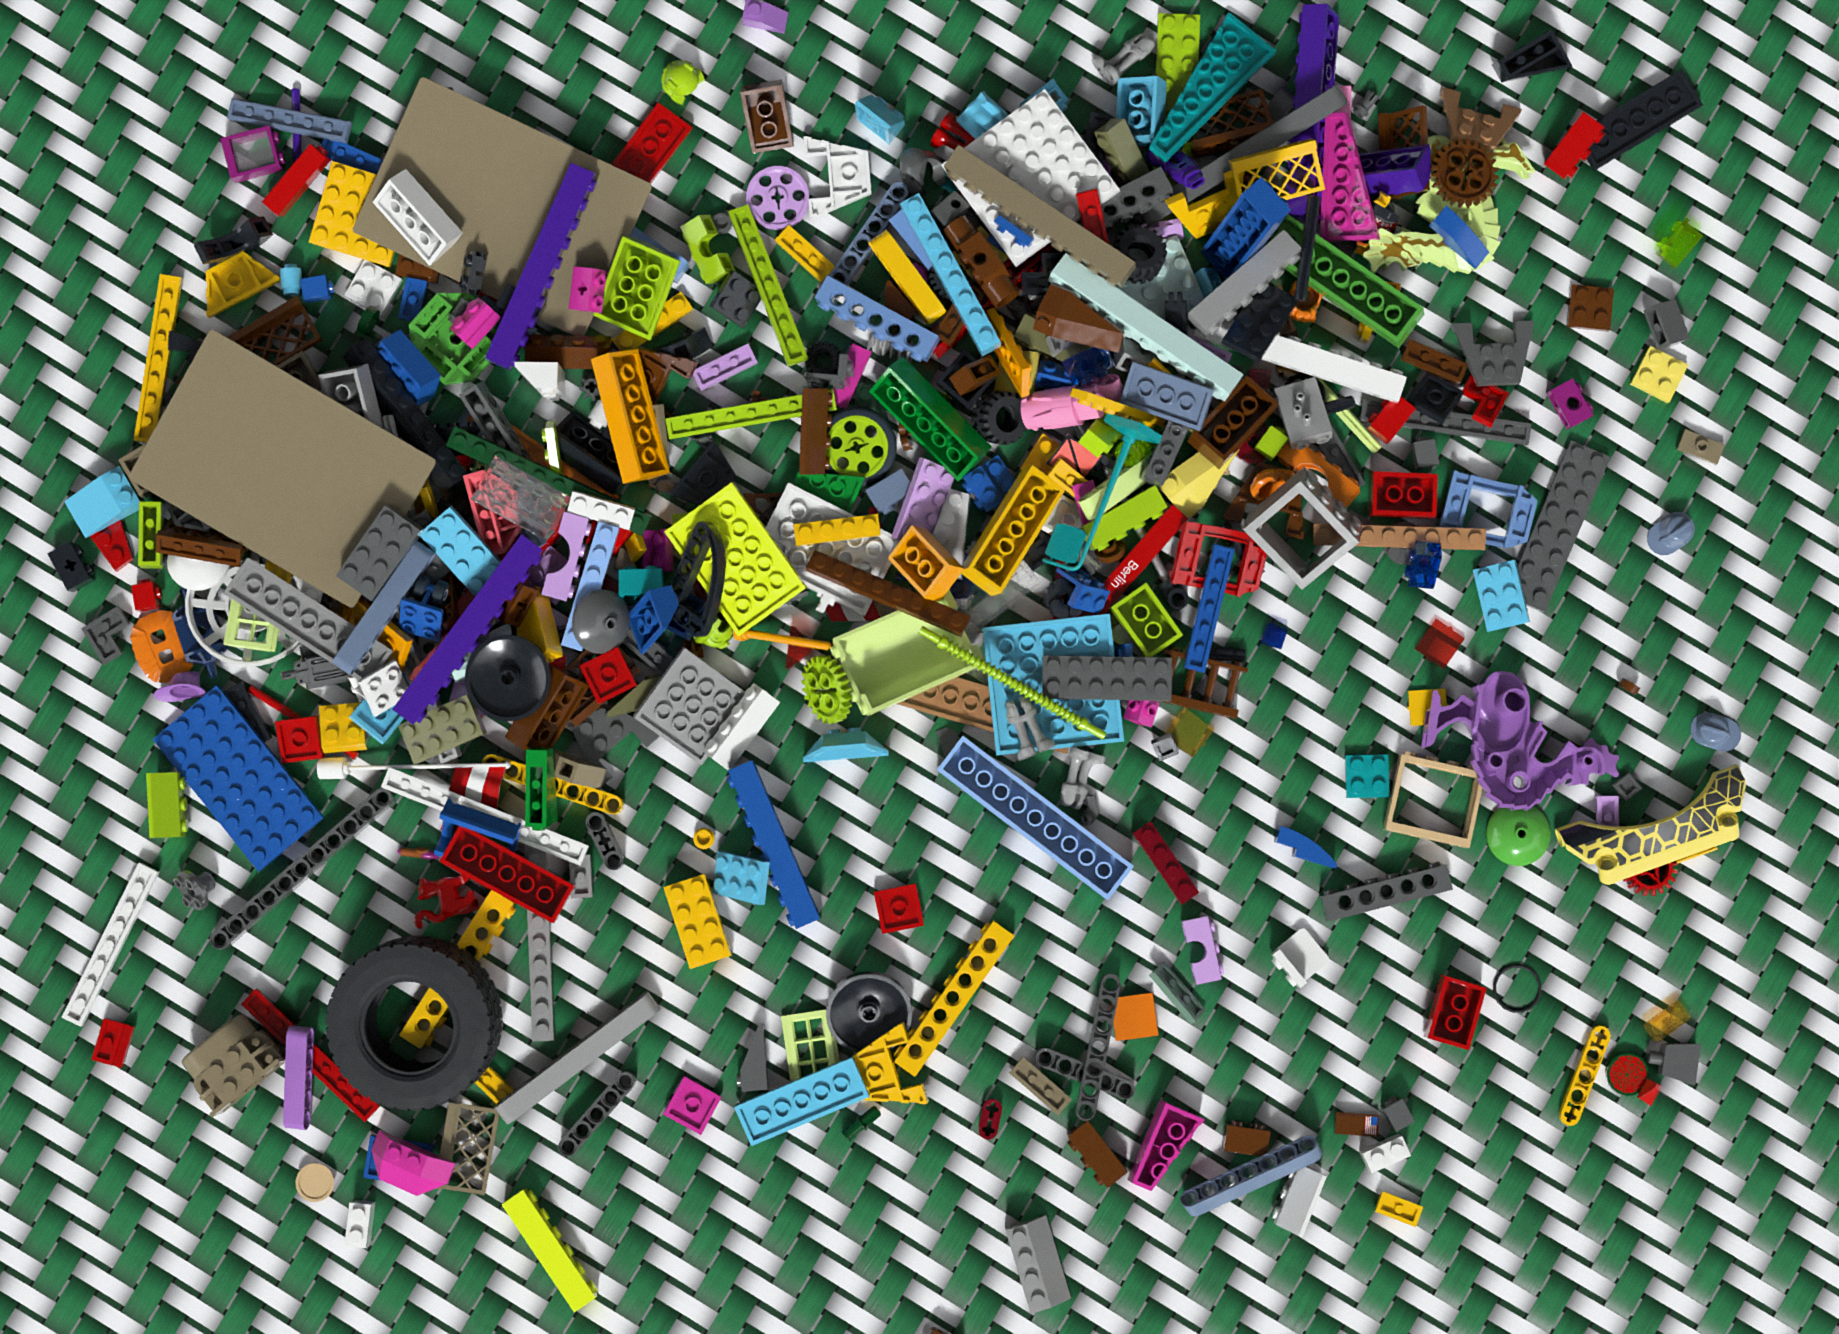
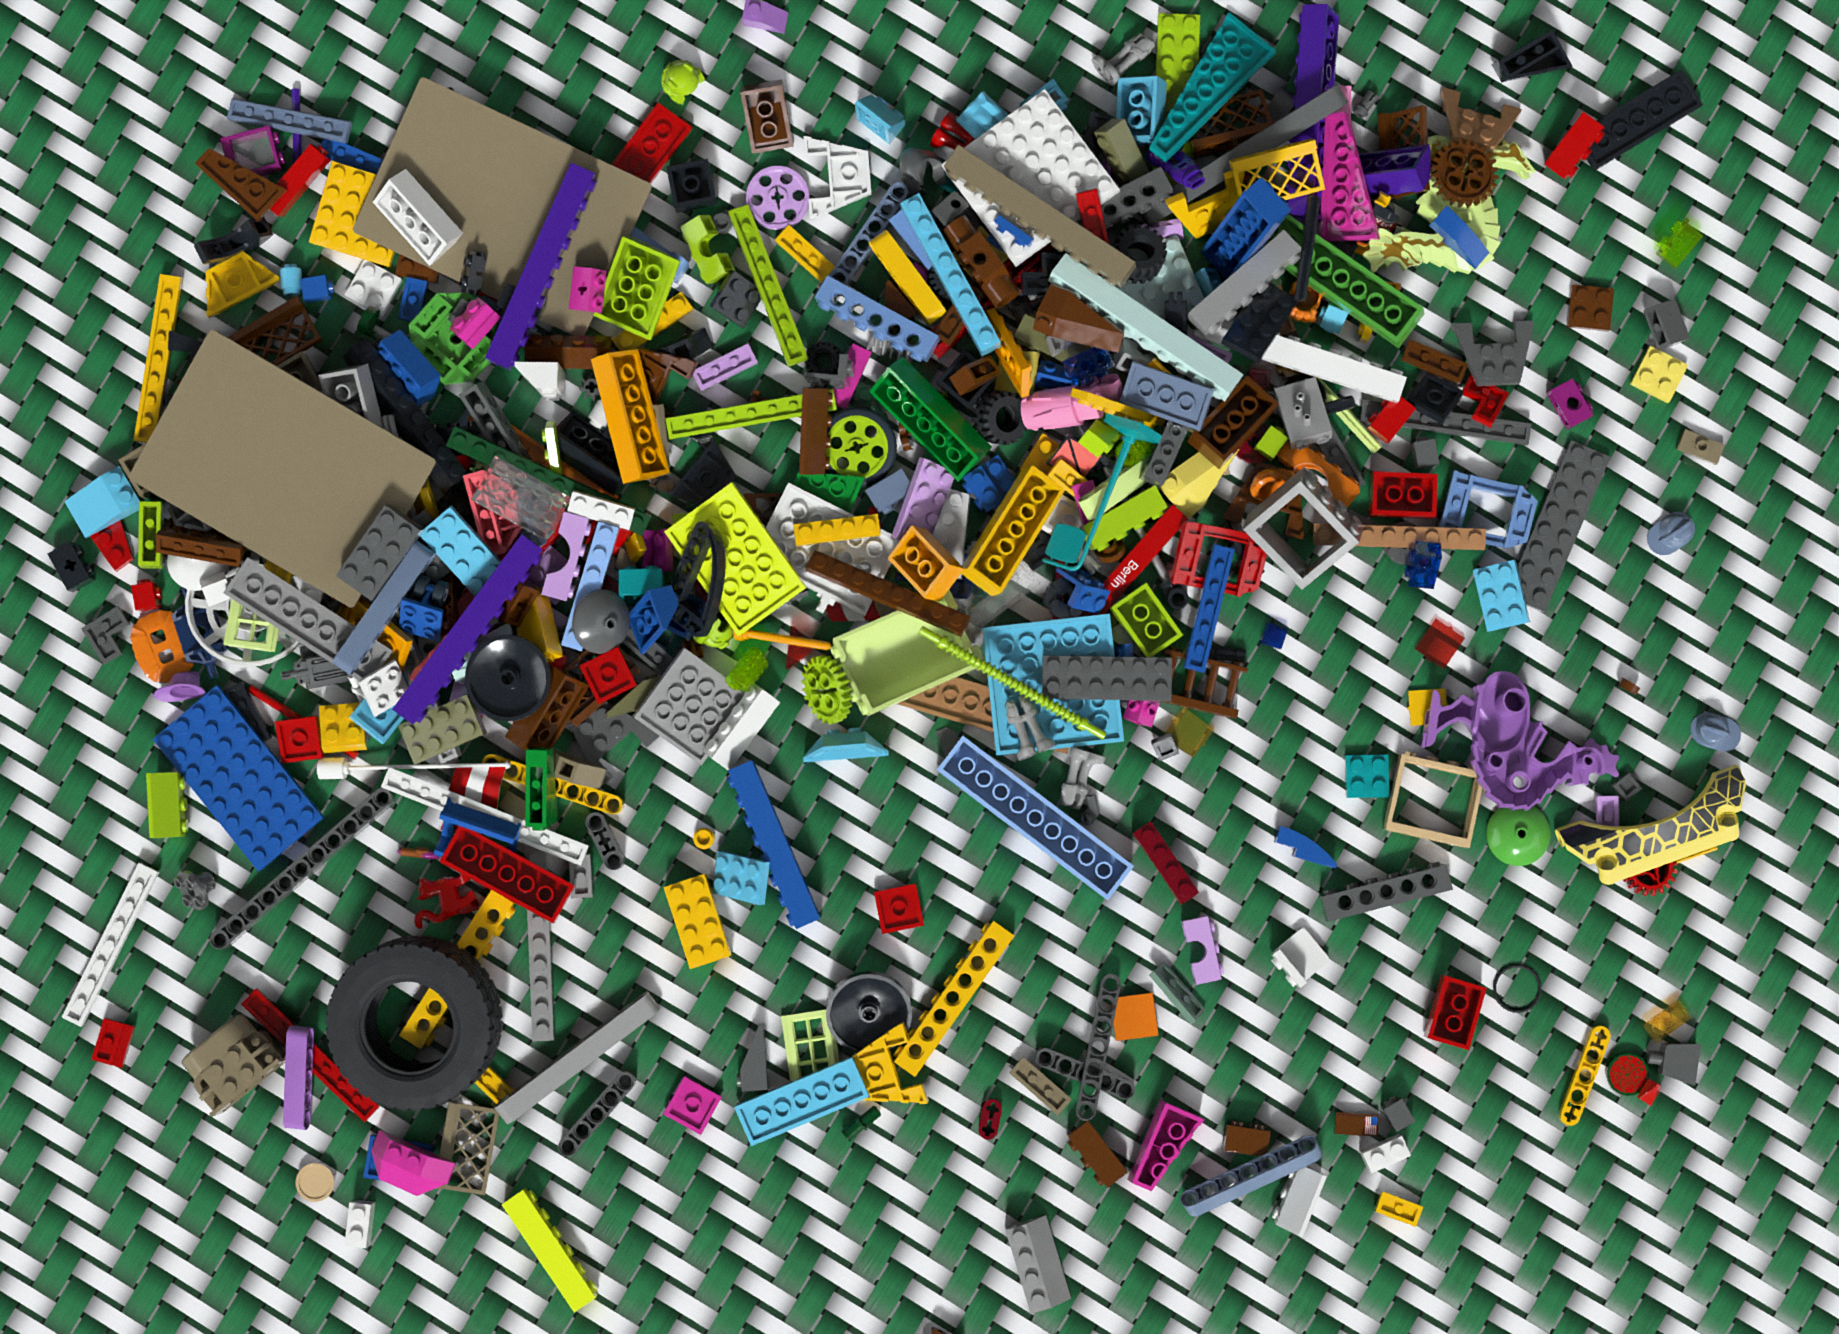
(214, 587): none -> white brick
(247, 188): none -> reddish brown wing
(691, 185): none -> black brick
(747, 670): none -> clear neon green piece
(1332, 318): none -> medium azure brick

